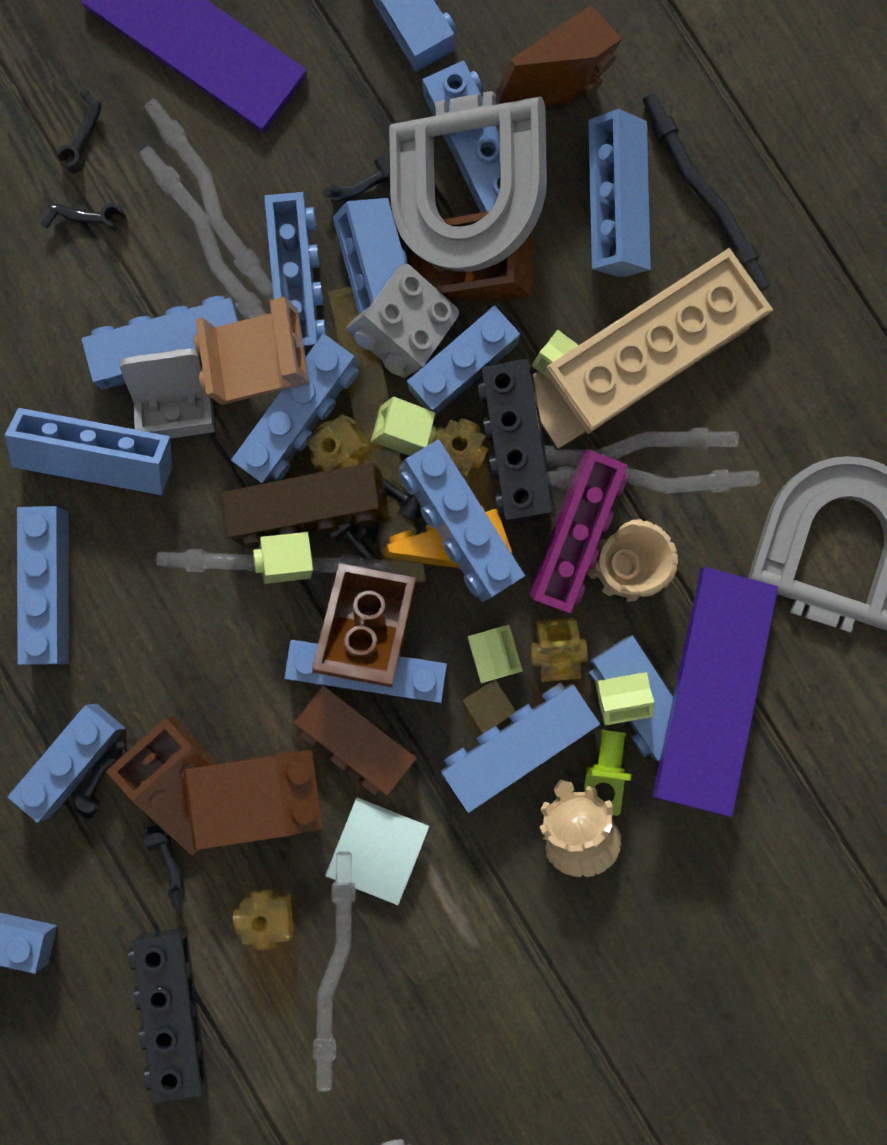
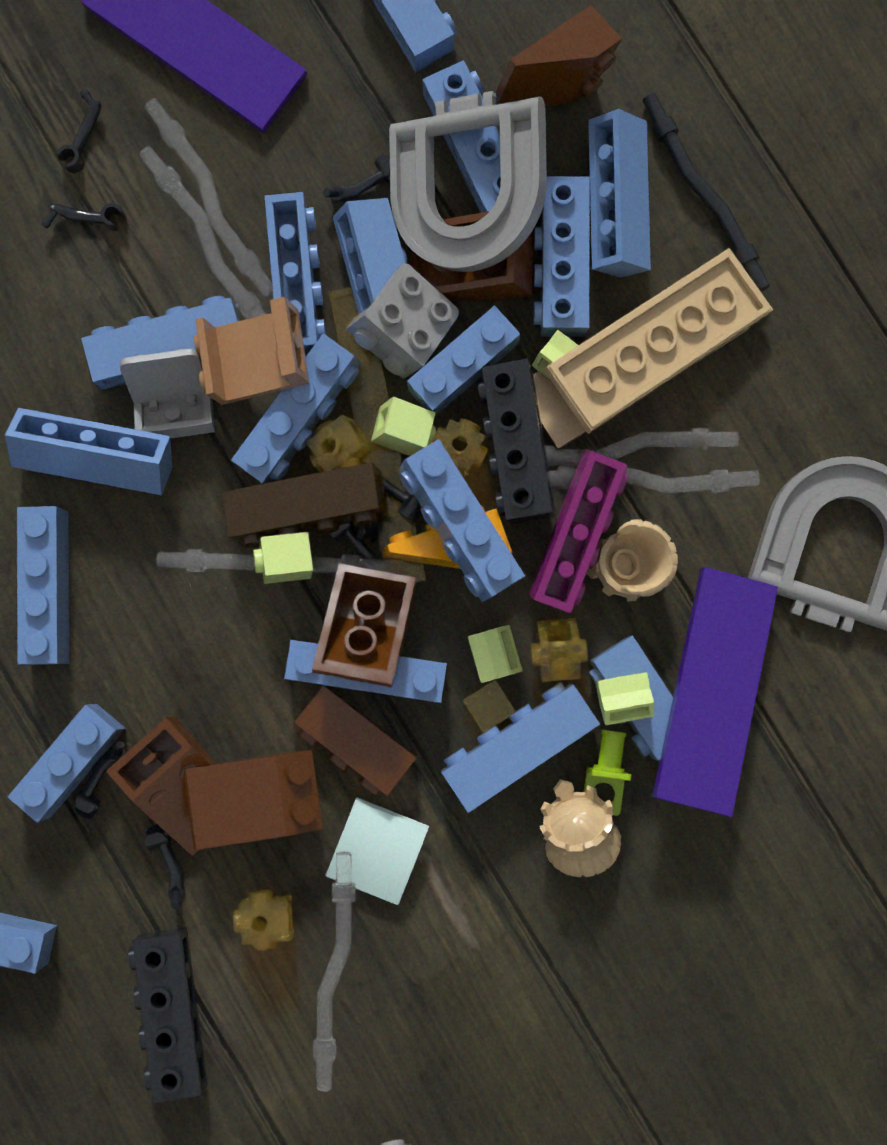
(564, 258): none -> medium blue brick

